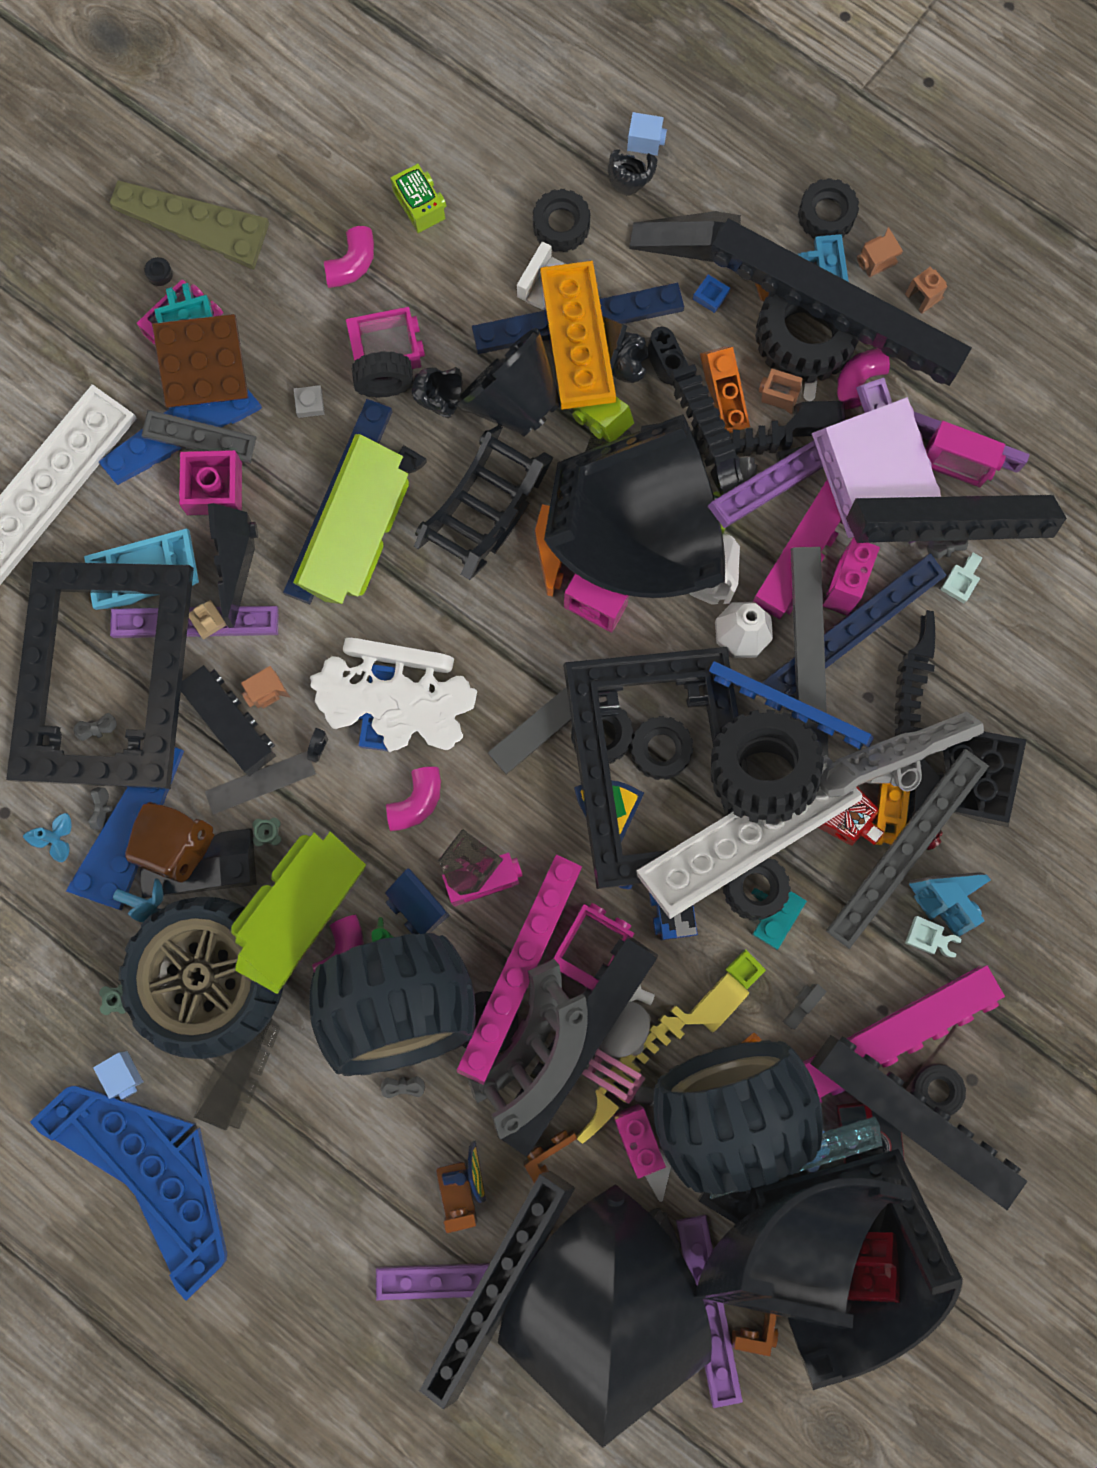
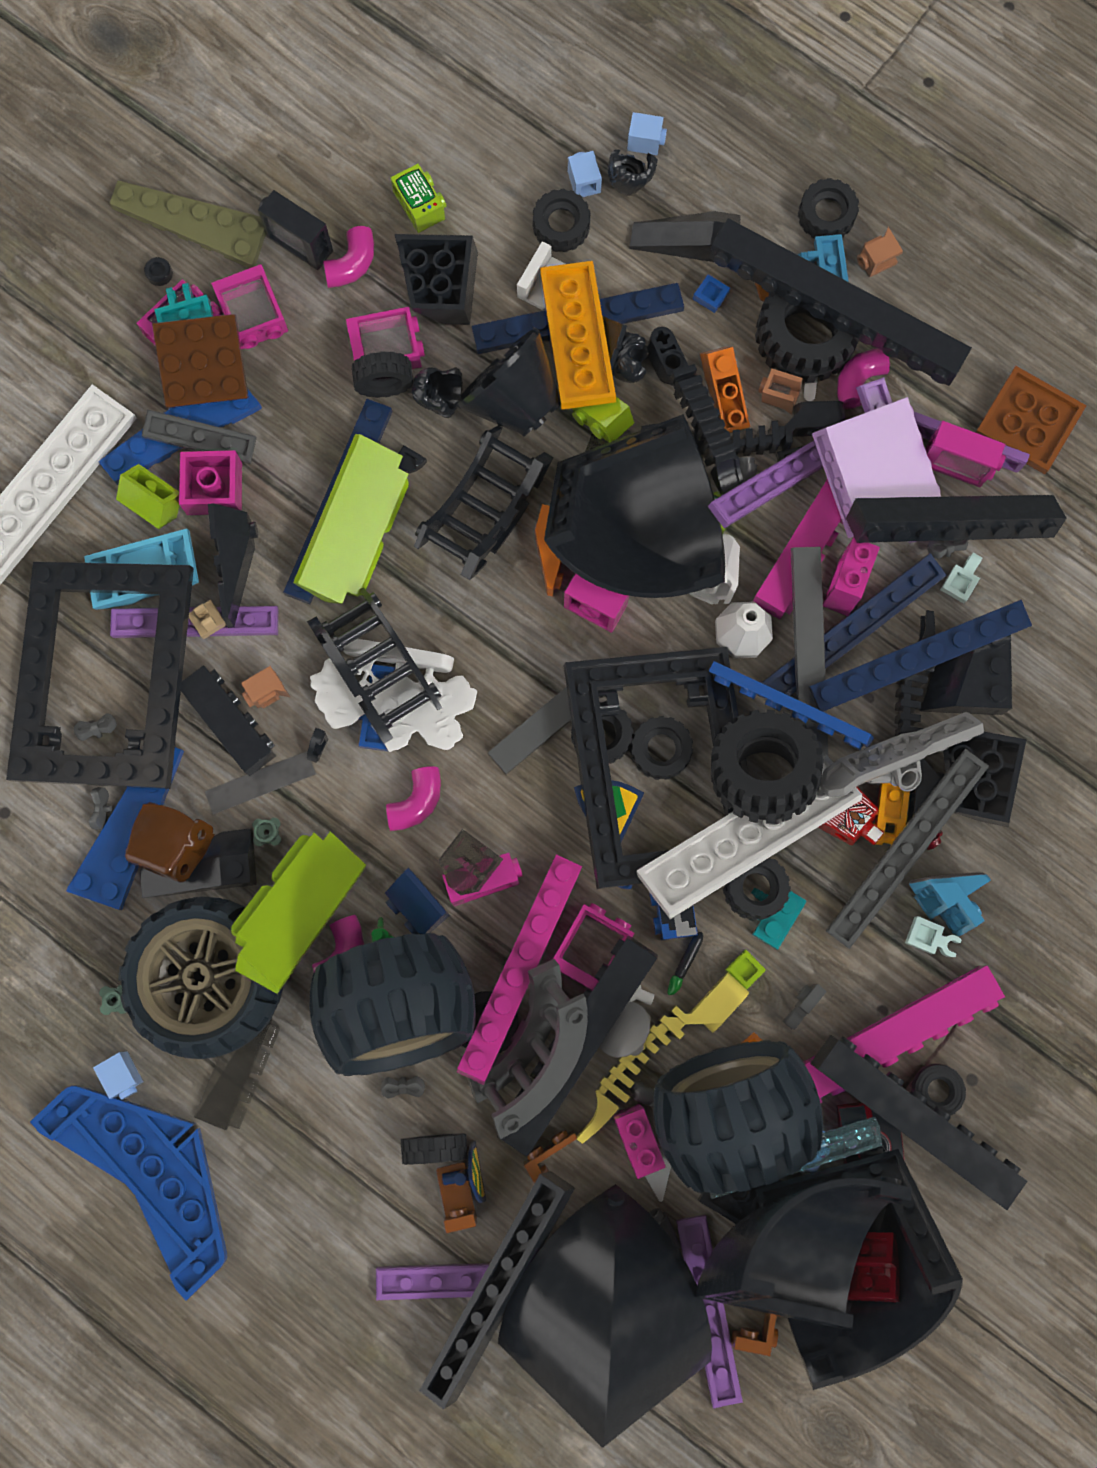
(41, 837): dark azure plant -> none
(142, 907): dark azure plant -> none
(148, 496): none -> lime brick
(253, 303): none -> window
(295, 229): none -> black window
(309, 401): light grey plate -> none
(350, 668): none -> black fence
(434, 1148): none -> black tyre
(439, 275): none -> black wedge
(584, 173): none -> light blue brick
(596, 1065): bright pink tile -> none
(676, 980): none -> black piece
(920, 656): none -> dark blue plate
(930, 285): nougat window -> none
(973, 682): none -> black wedge
(1031, 418): none -> dark orange plate

